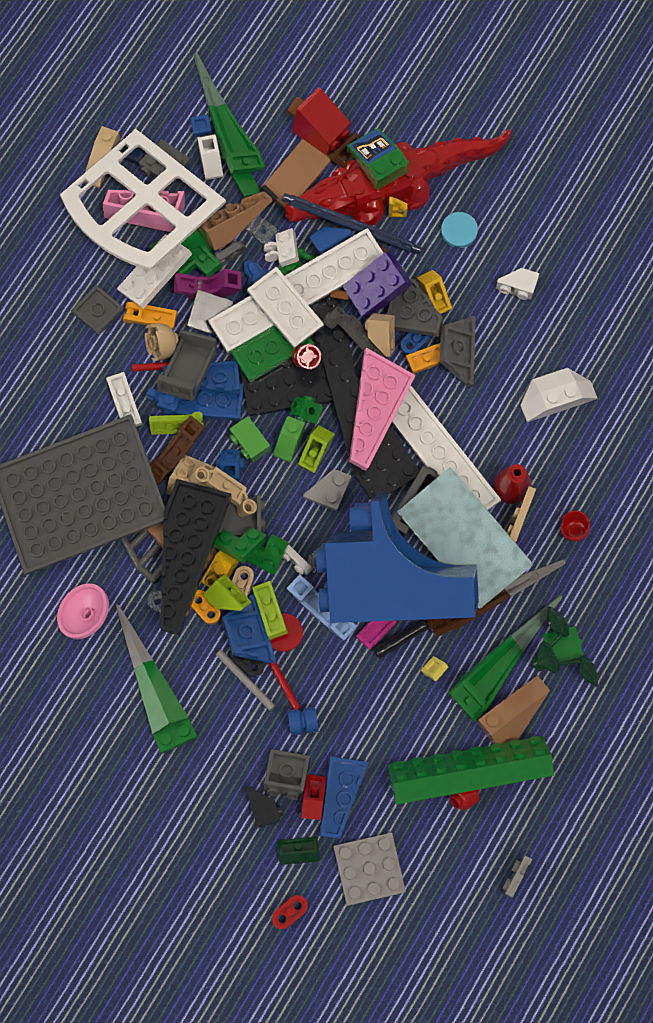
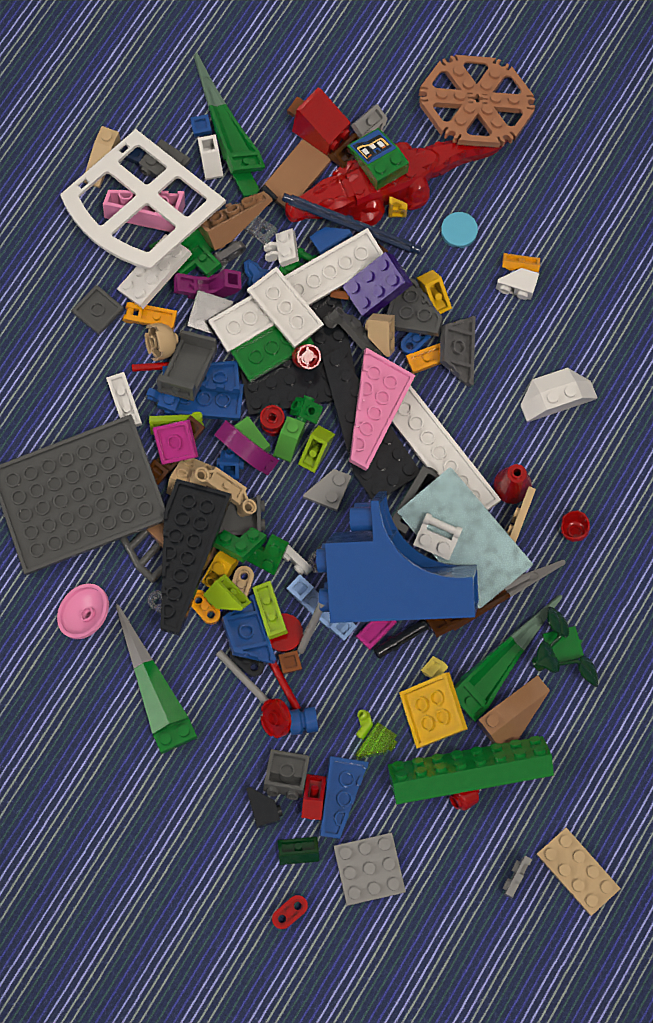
(175, 442): none -> dark pink tile
(246, 448): none -> magenta arch
(272, 420): none -> red wheel
(276, 718): none -> red tile
(290, 662): none -> dark orange tile
(310, 629): none -> light grey bar
(365, 723): none -> lime arm
(369, 121): none -> light grey wing
(377, 742): none -> clear neon green slope
(433, 710): none -> yellow plate
(436, 542): none -> white plate
(468, 109): none -> nougat plate
(514, 262): none -> light orange plate
(578, 871): none -> tan plate

